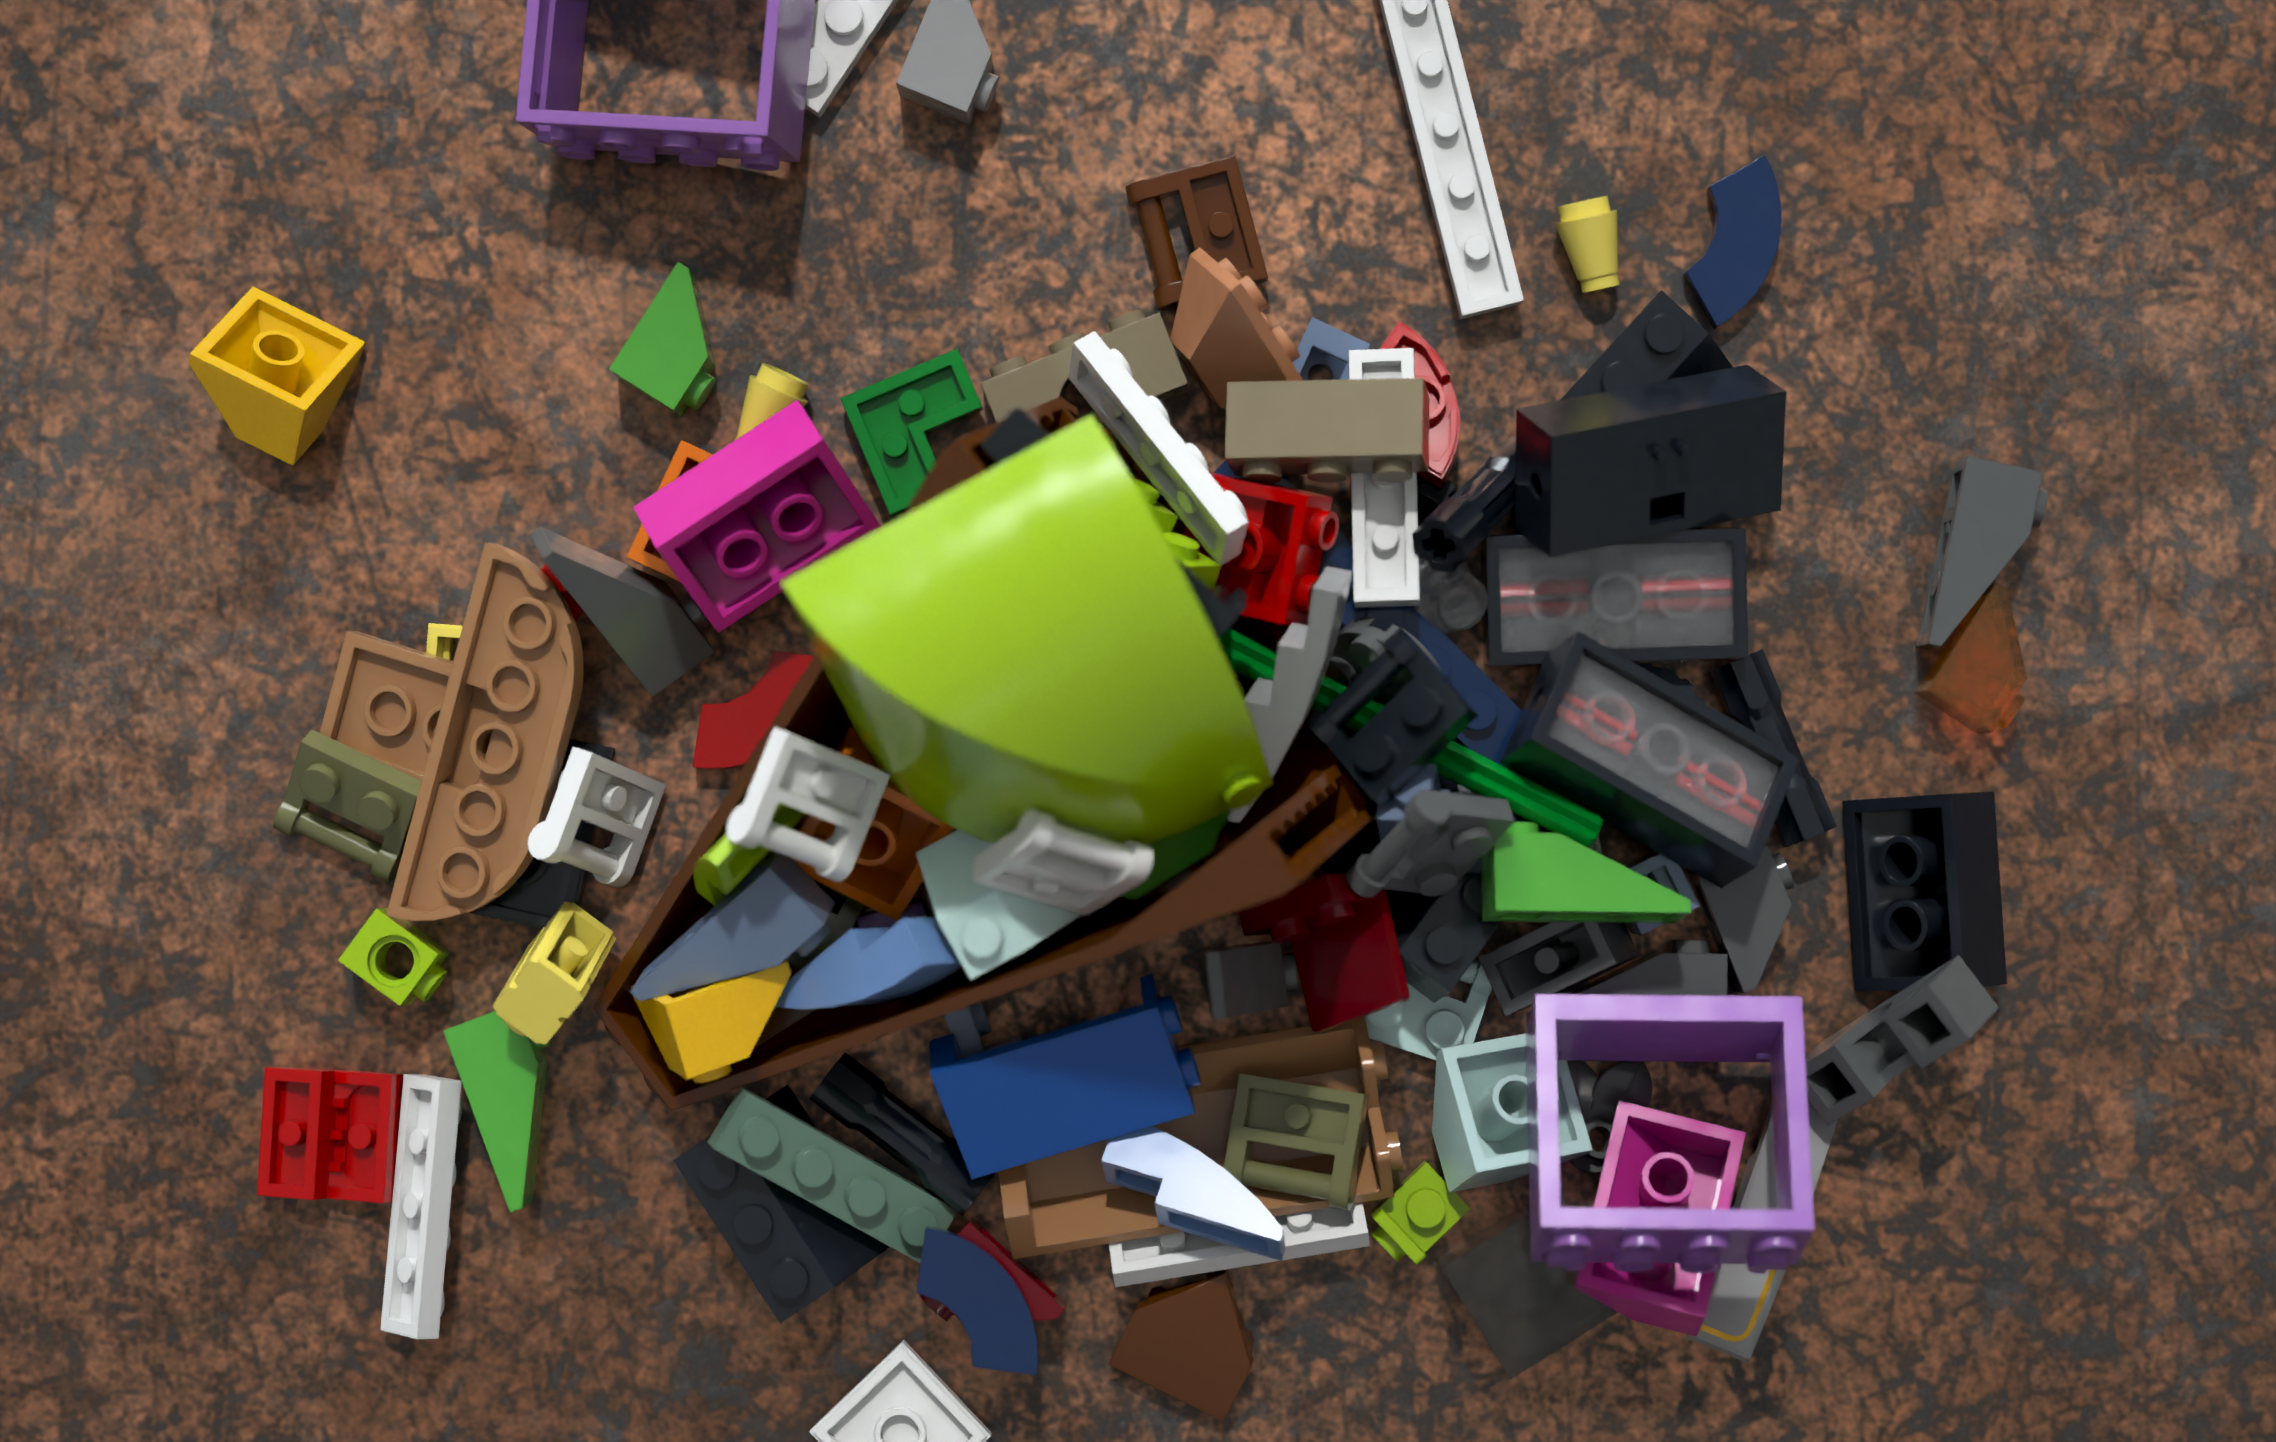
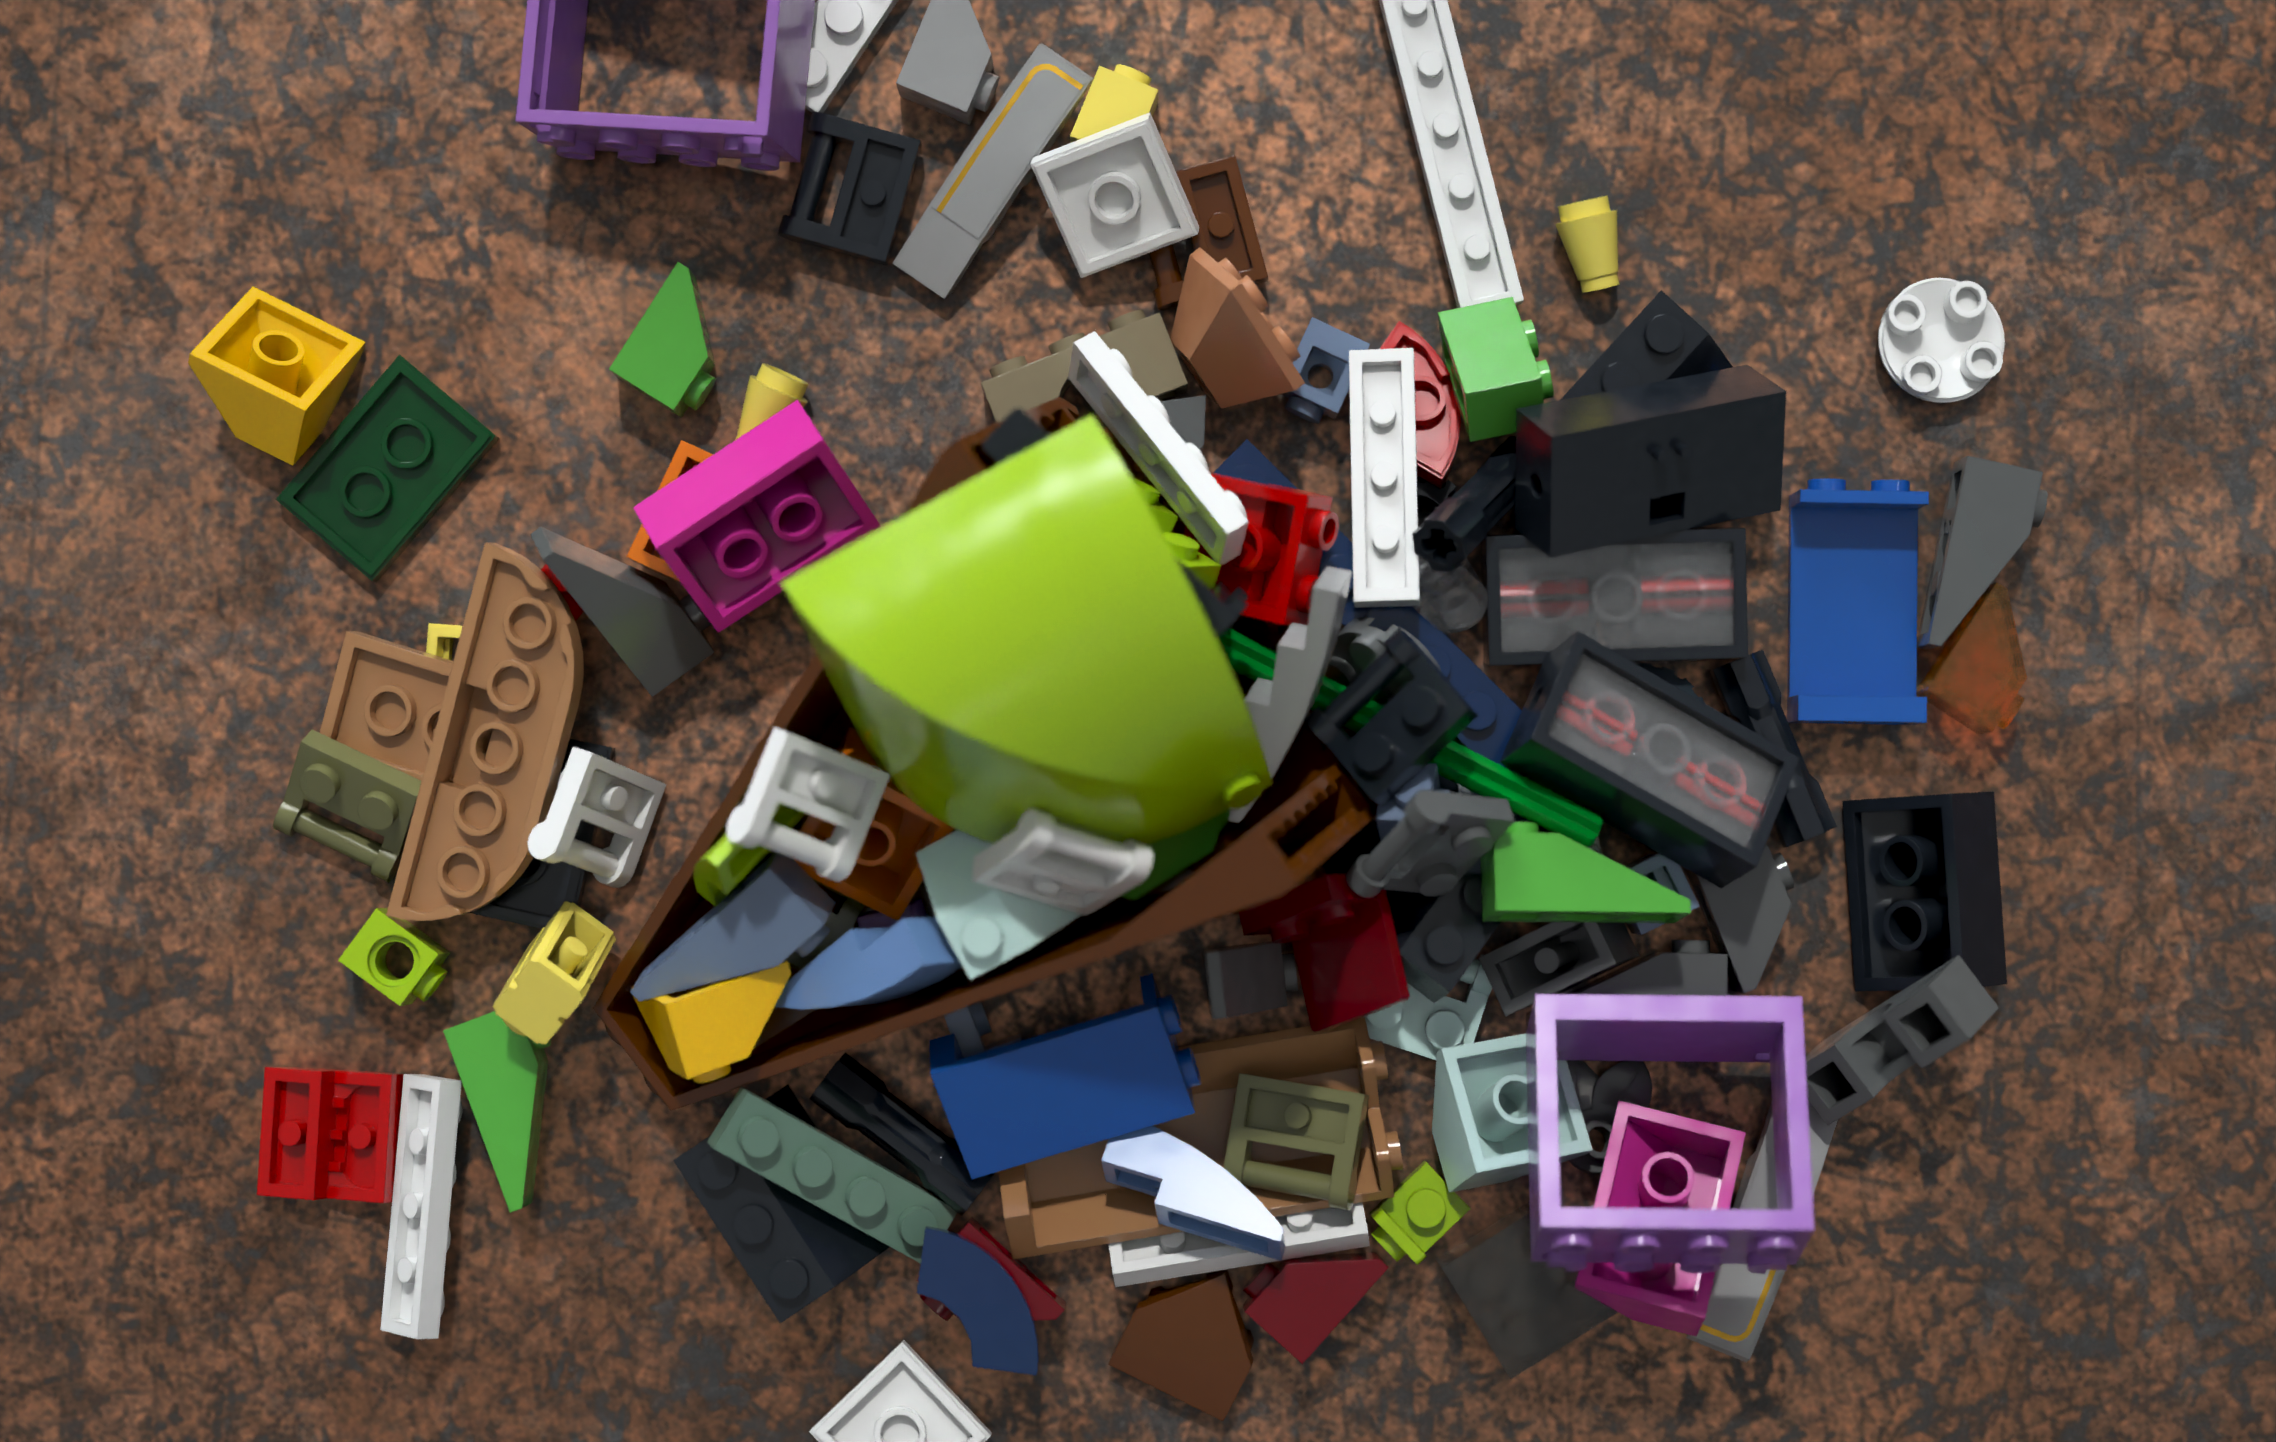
(387, 468): none -> dark green tile
(734, 728): red tile -> none
(870, 193): none -> black plate
(897, 414): green plate -> none
(992, 170): none -> light grey slope
(1114, 100): none -> light yellow brick
(1115, 195): none -> white plate
(1188, 418): none -> dark grey slope
(1309, 1296): none -> dark red slope
(1327, 429): dark tan brick -> none
(1492, 365): none -> brick
(1742, 241): dark blue tile -> none
(1853, 604): none -> blue panel
(1941, 339): none -> white dish

